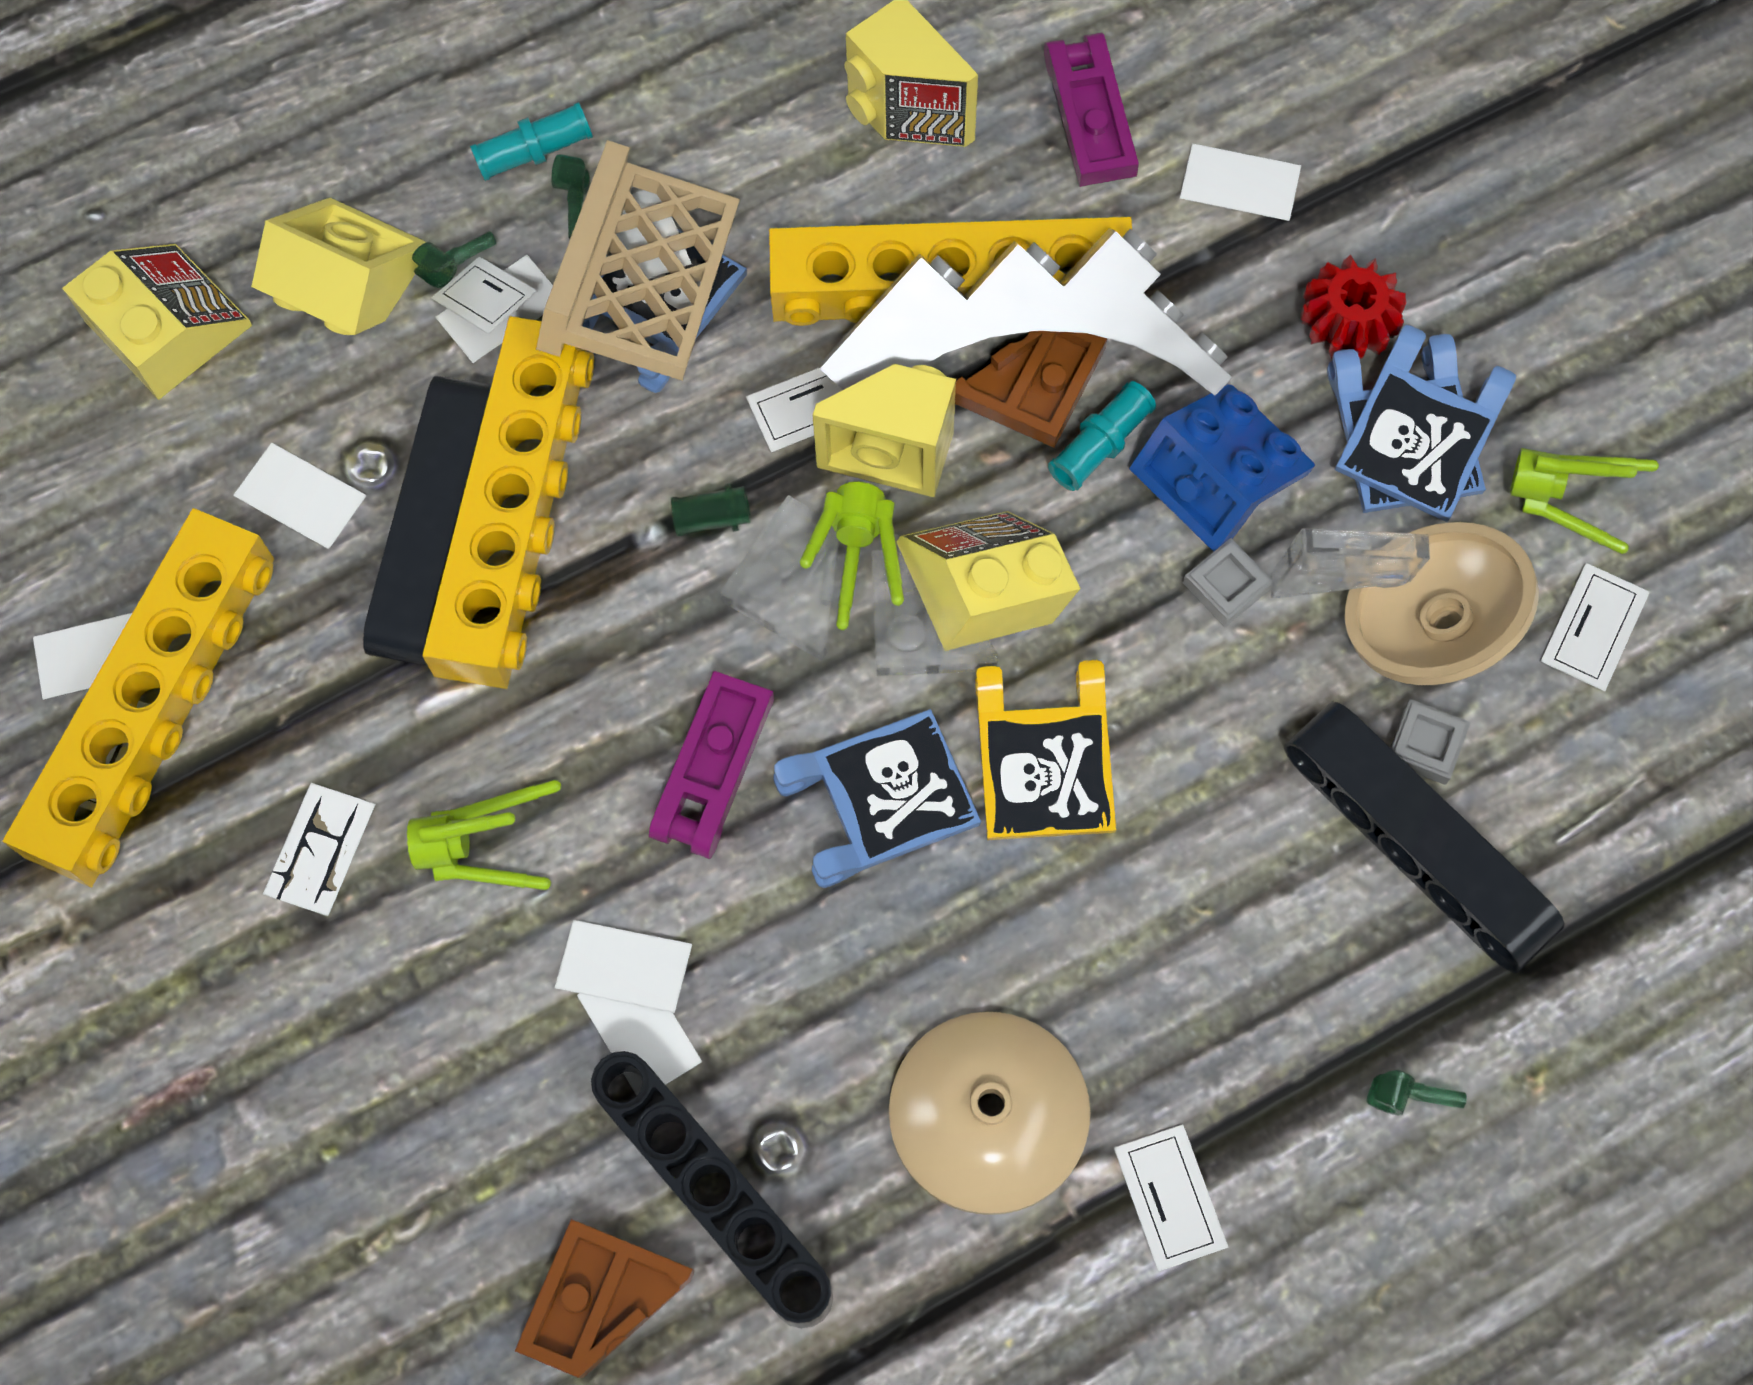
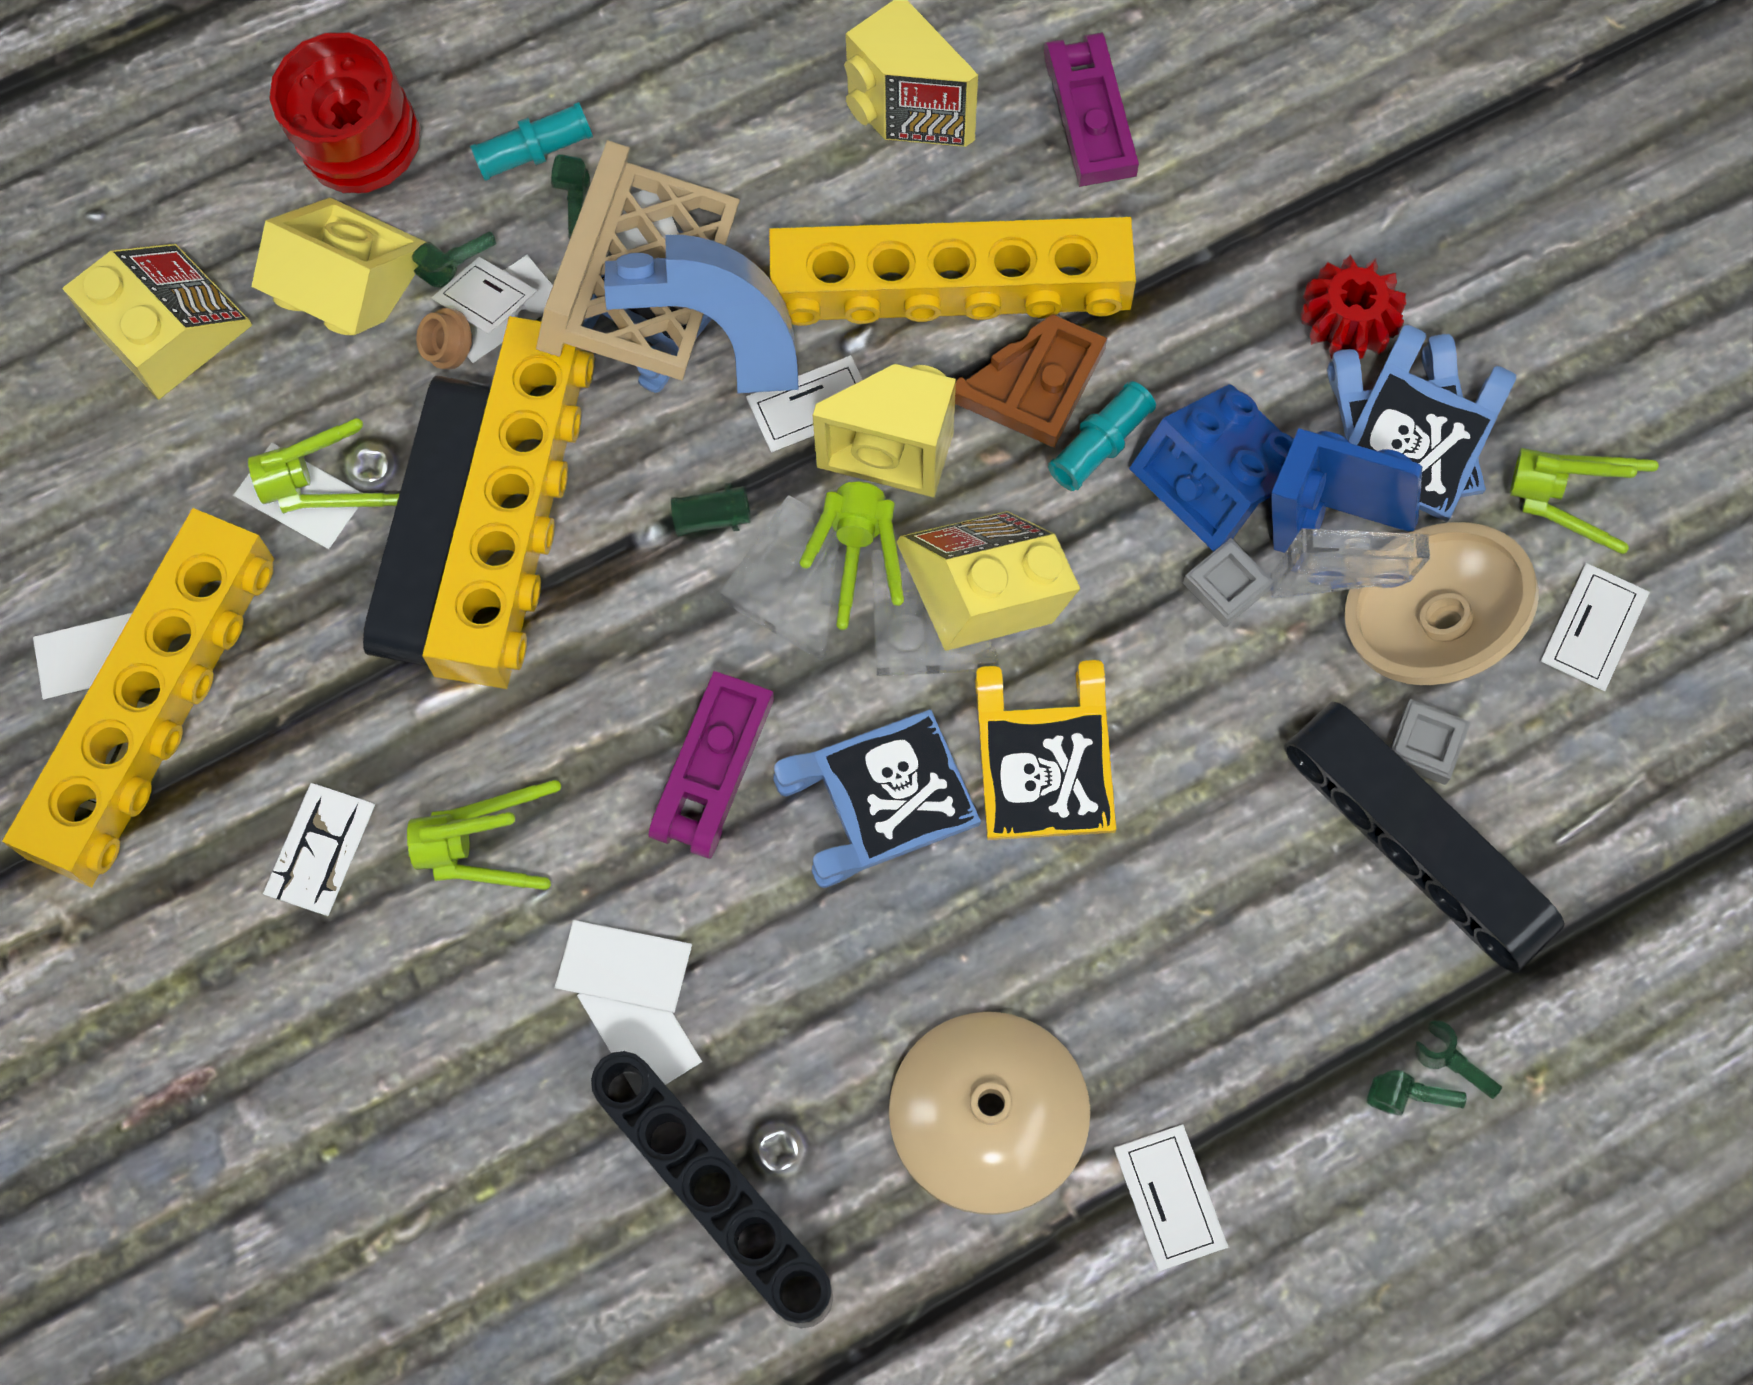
(283, 473): none -> lime plant
(345, 112): none -> red wheel
(444, 338): none -> medium nougat plate
(596, 1299): dark orange wing -> none
(725, 288): none -> medium blue arch
(1099, 296): arch -> none
(1240, 182): white sticker -> none
(1338, 475): none -> blue bracket
(1454, 1060): none -> clear green hand

